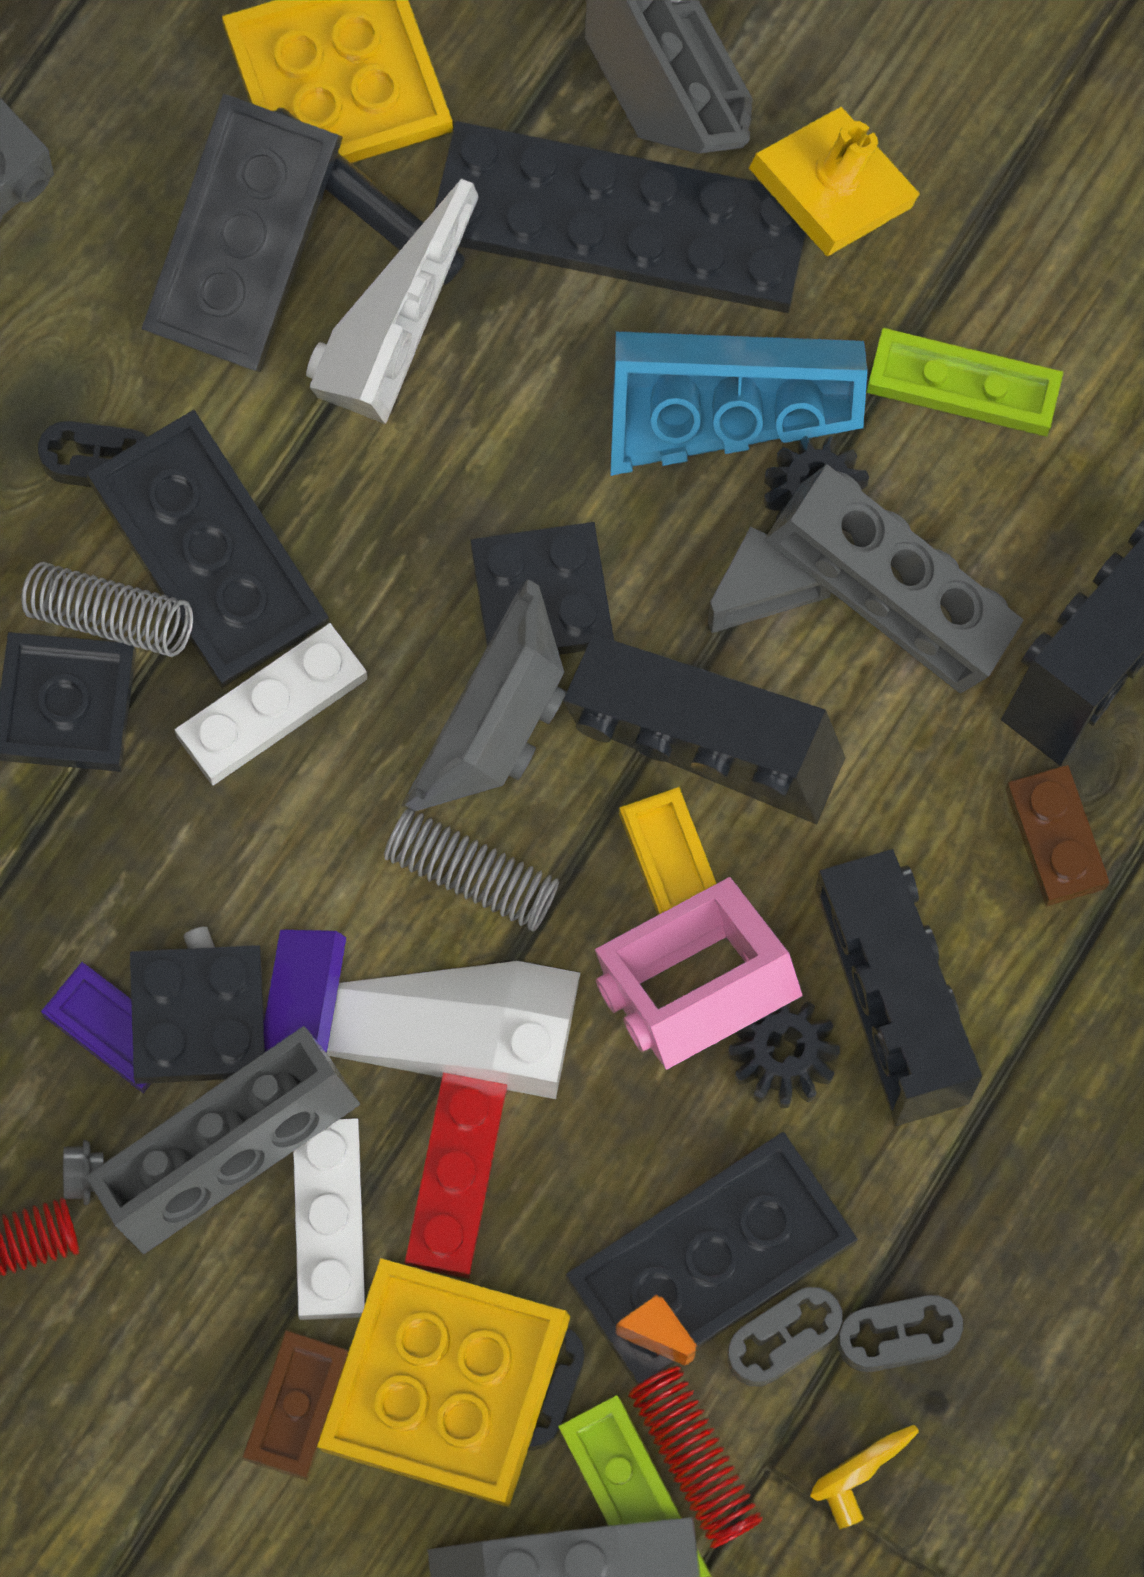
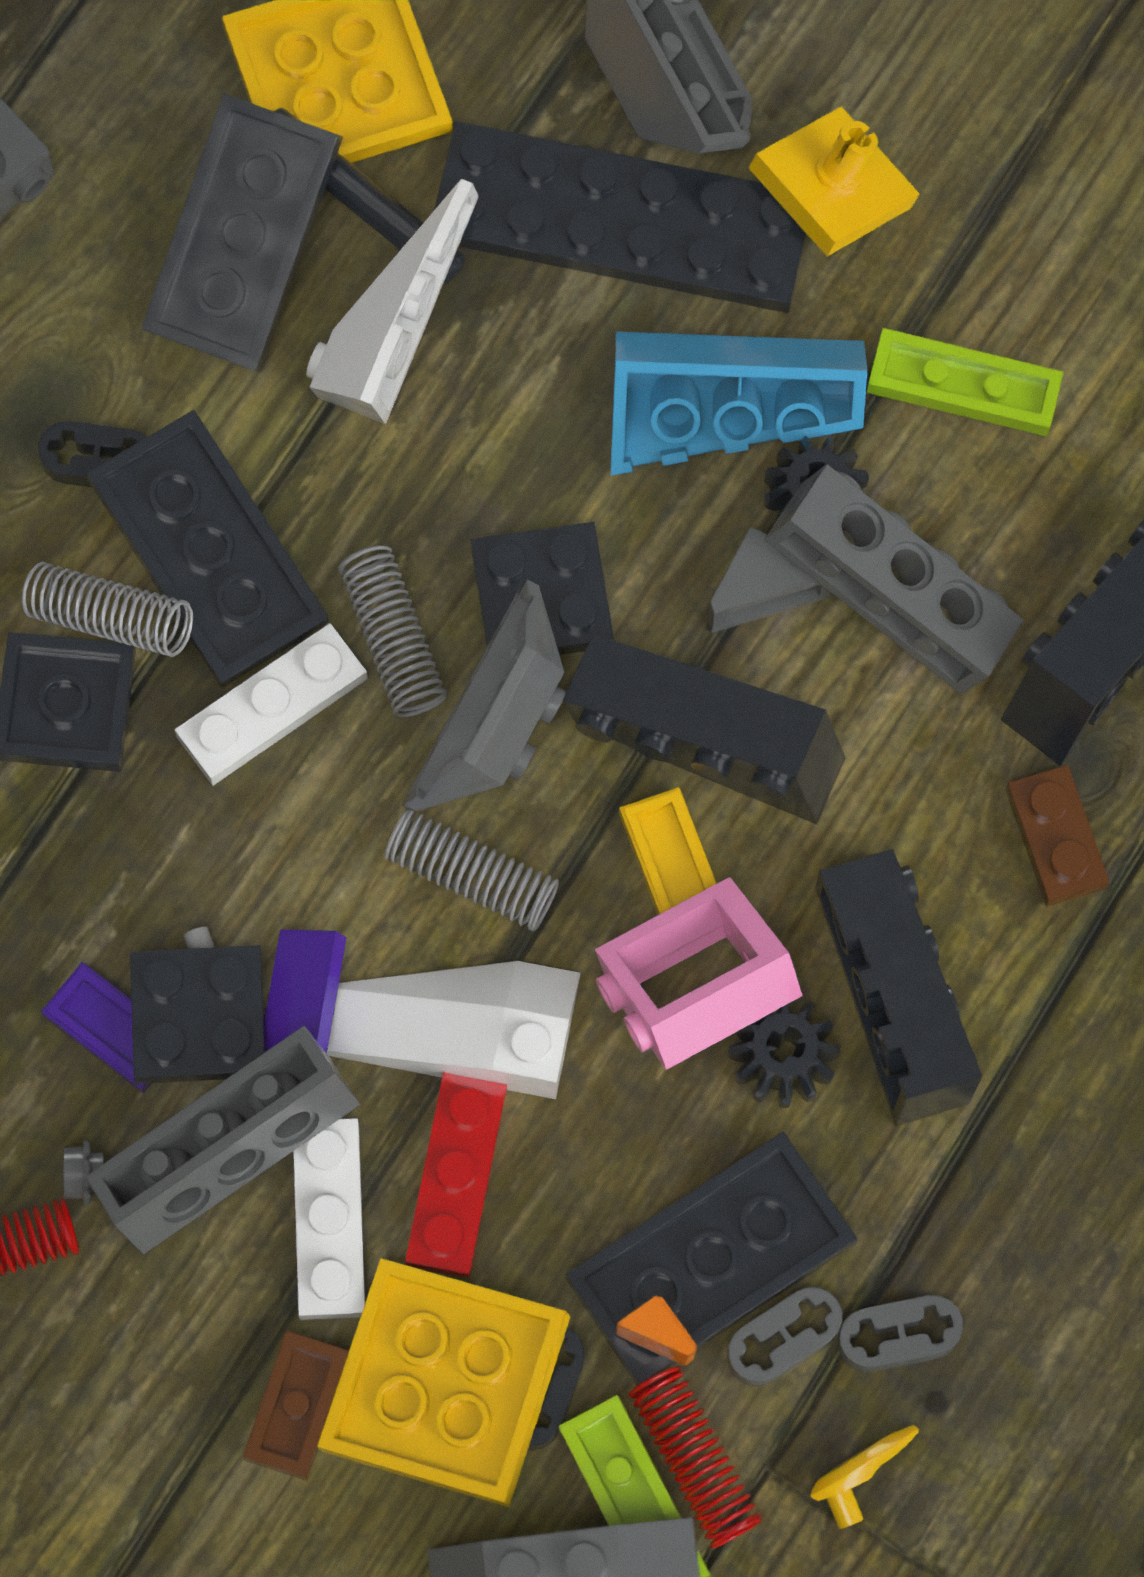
(377, 566): none -> light grey piece

